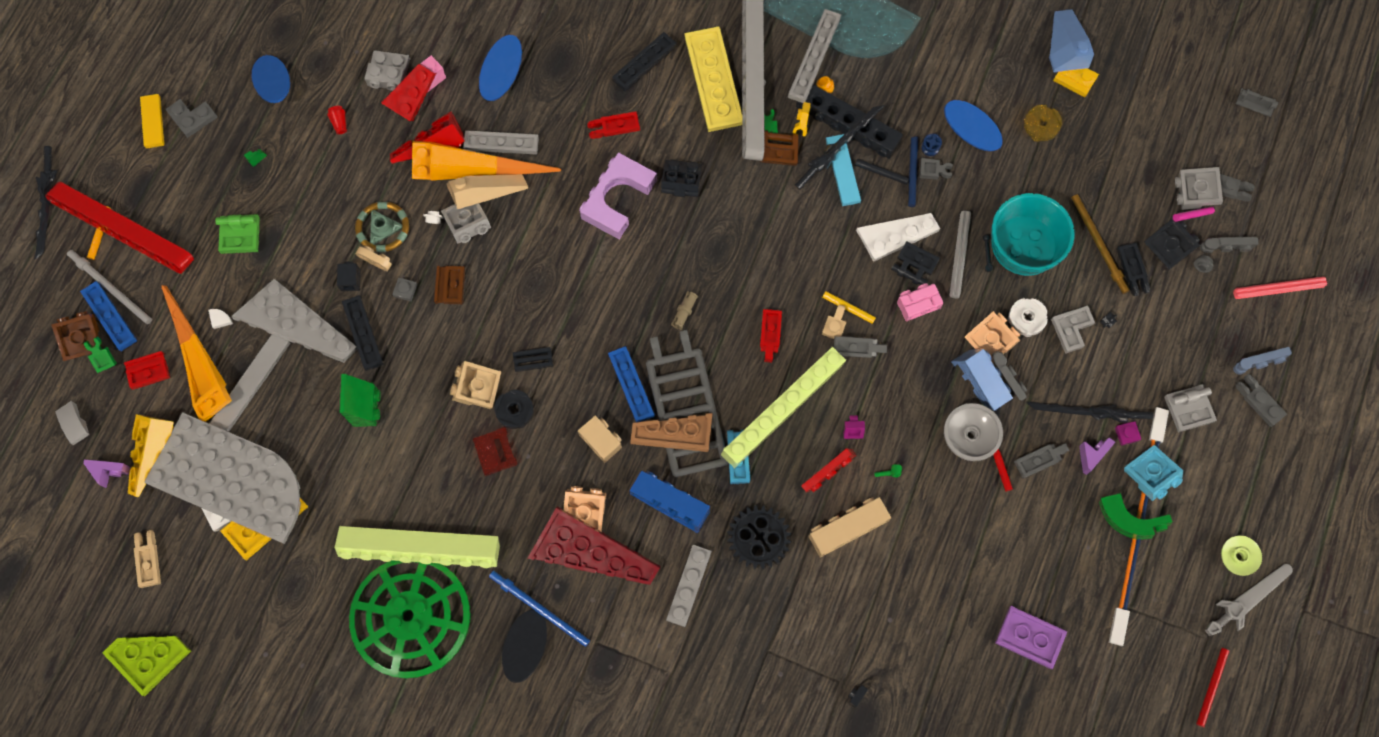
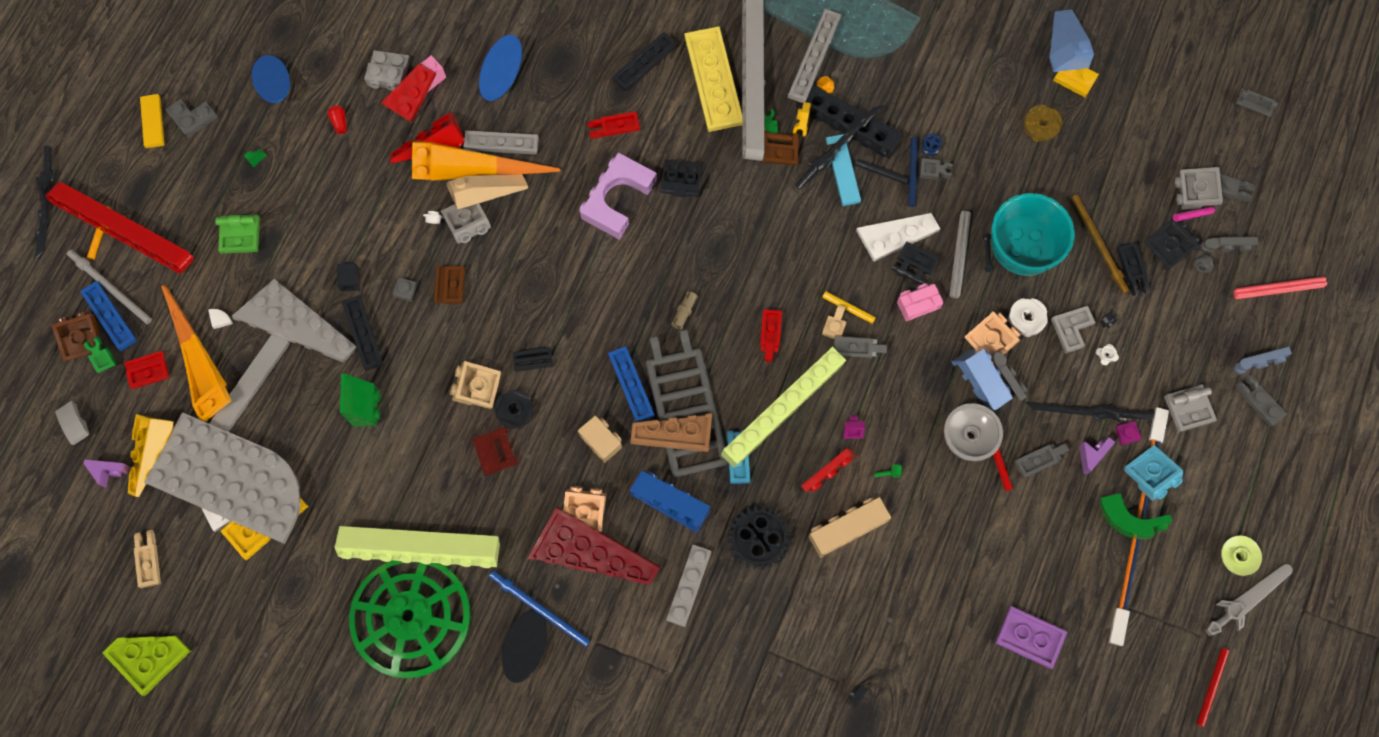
(368, 255): tan plate -> none
(382, 226): sand green piece -> none
(973, 125): blue shield -> none
(1101, 352): none -> white plate

